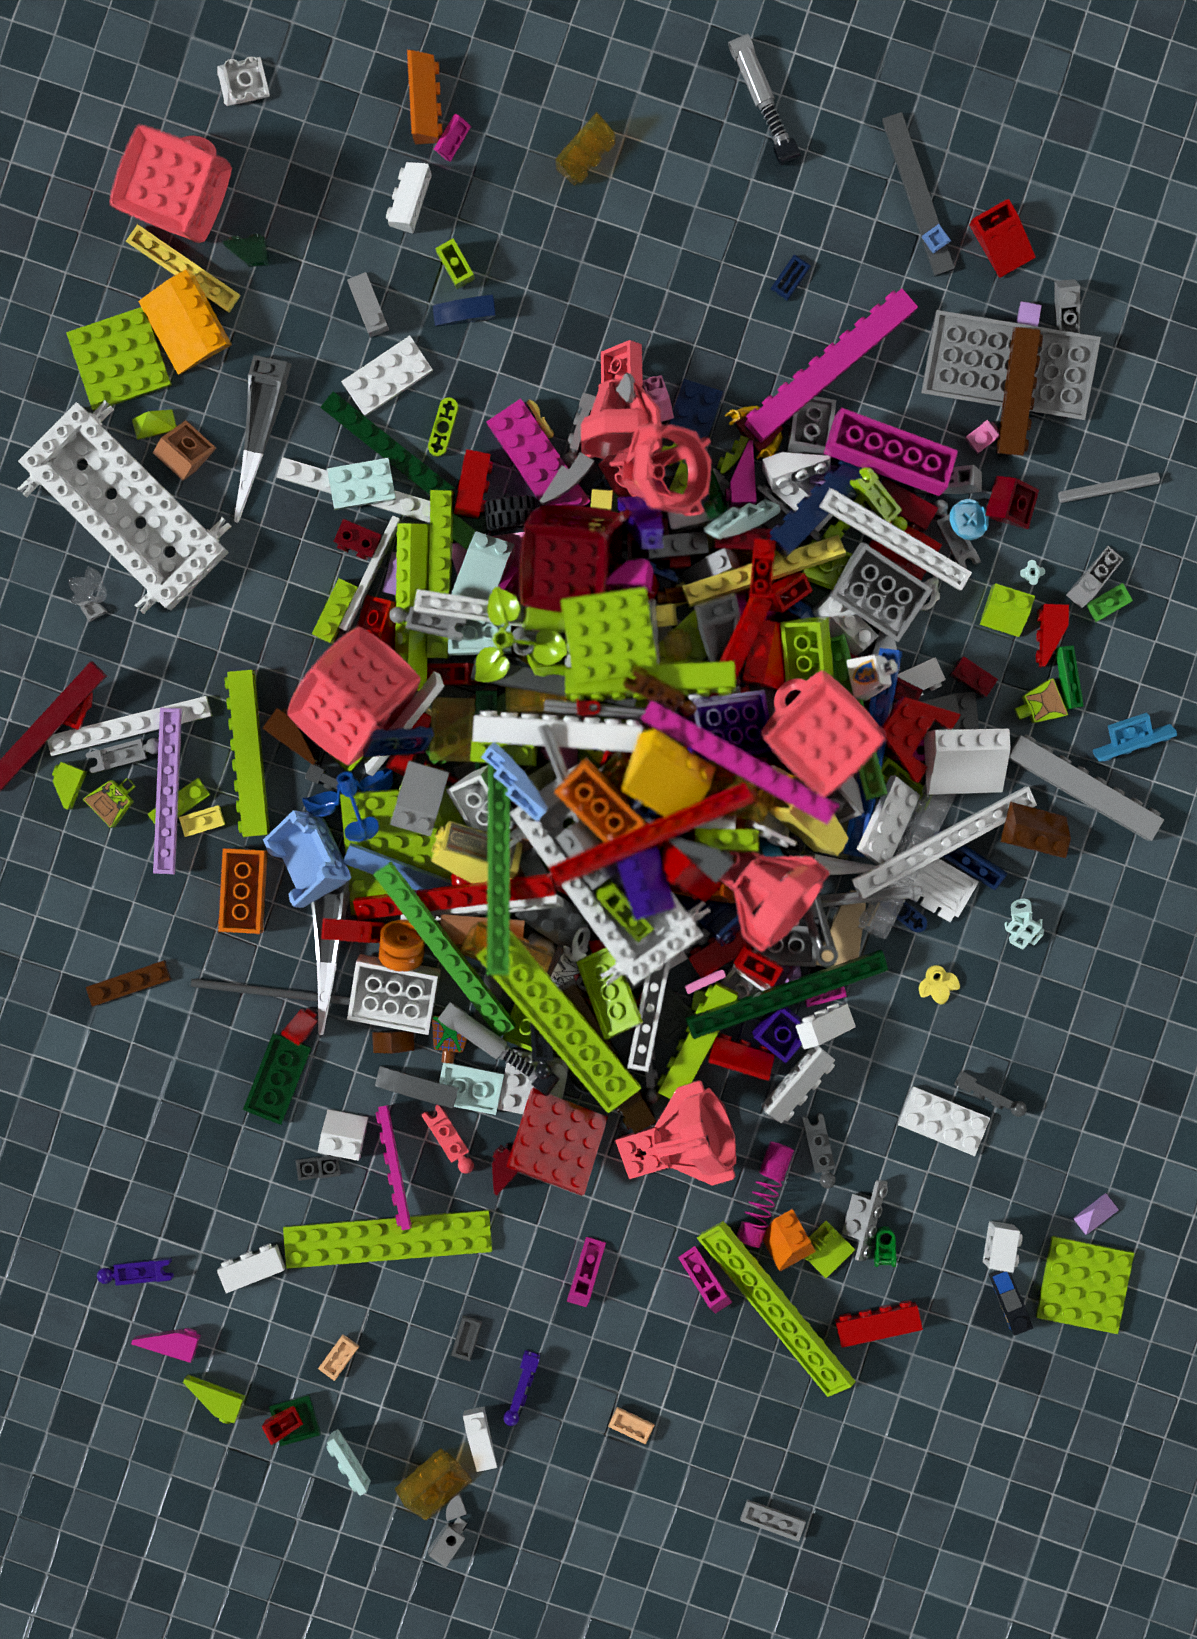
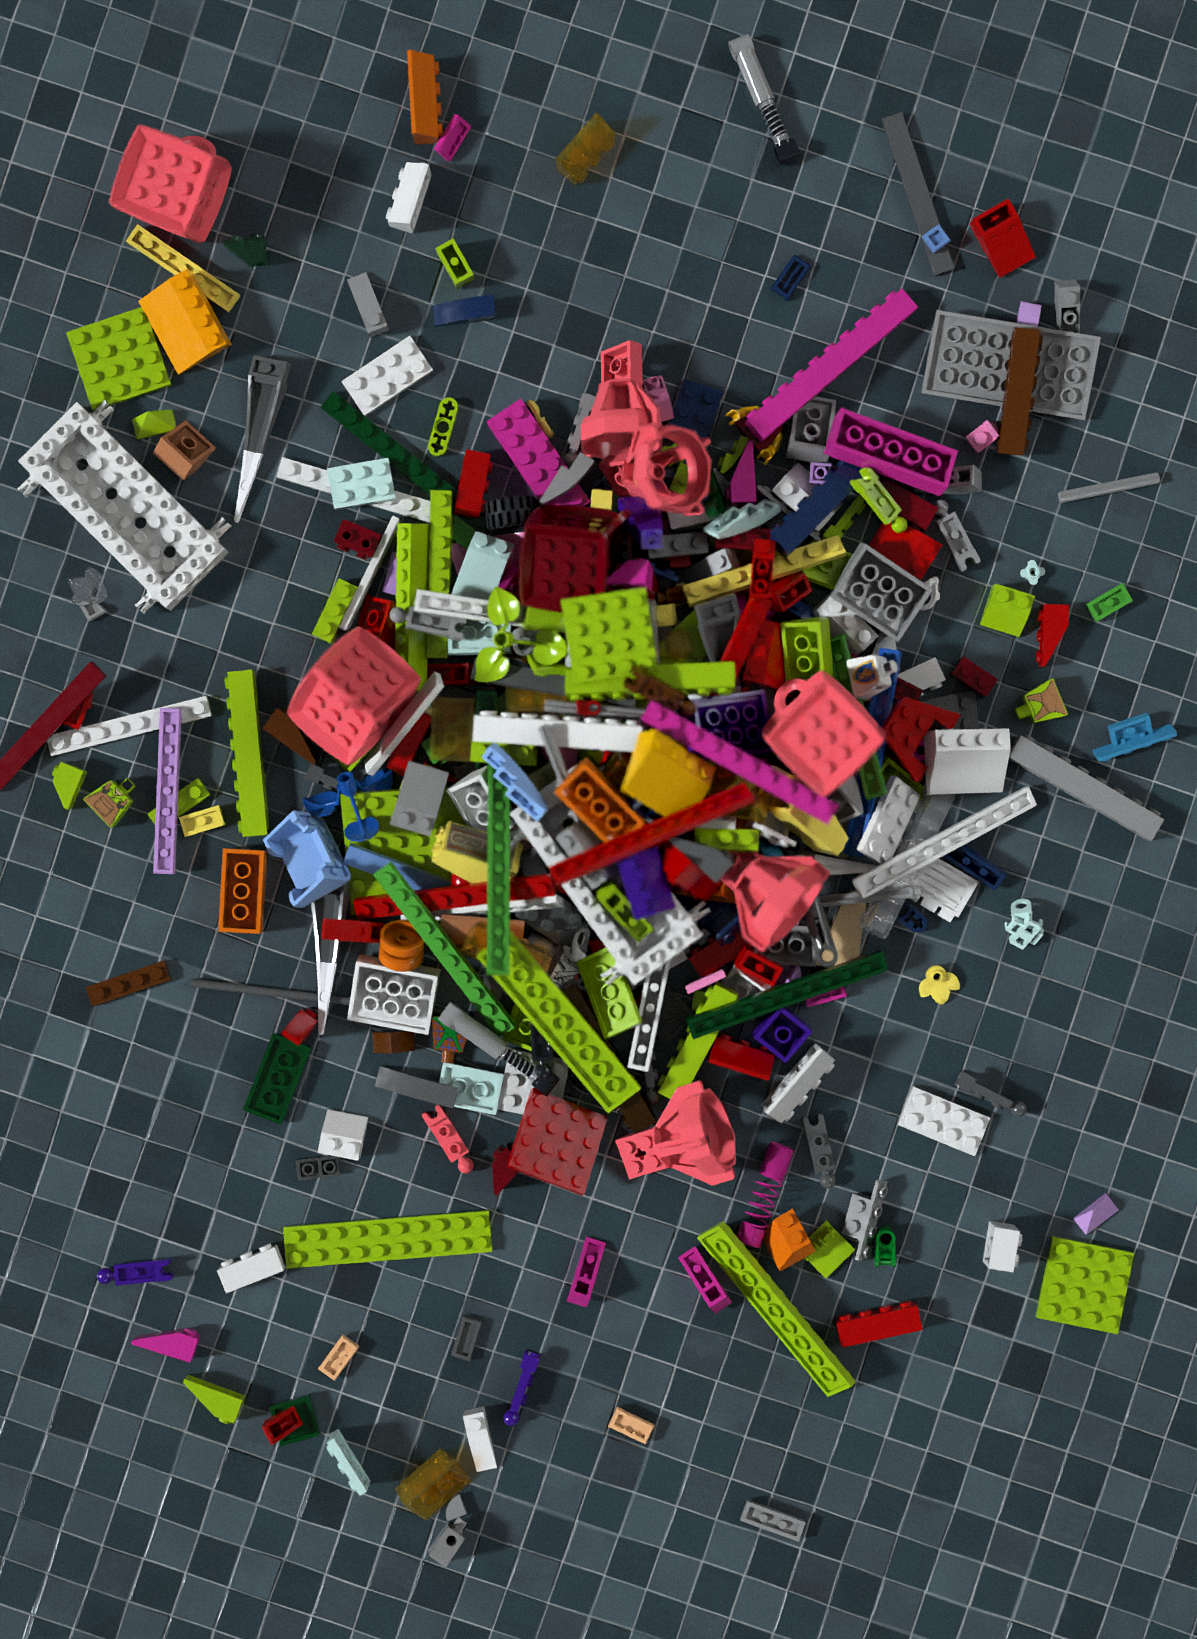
(122, 754): light grey plate -> none
(242, 80): white slope -> none
(395, 1177): dark pink plate -> none
(398, 742): dark blue plate -> none
(626, 388): light grey tile -> none
(793, 467): white slope -> none
(825, 1025): white brick -> none
(895, 539): white plate -> none
(969, 519): medium azure tile -> none
(1010, 1302): slope -> none
(1012, 502): dark red slope -> none
(1036, 830): reddish brown slope -> none
(1069, 677): green plate -> none
(1094, 577): light grey slope -> none

